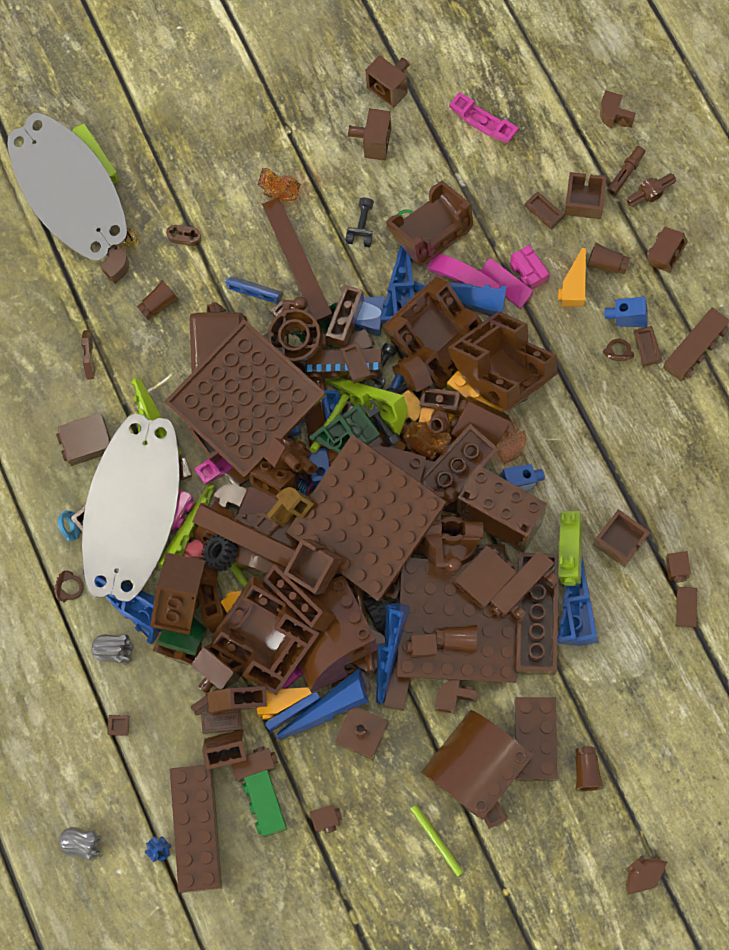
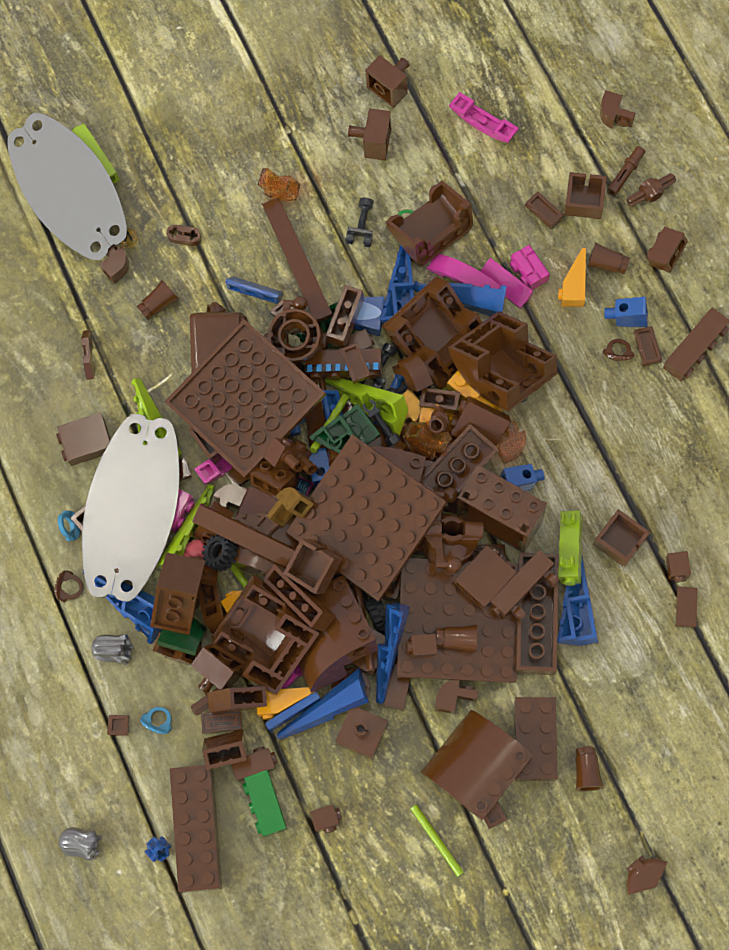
(162, 729): none -> dark azure piece

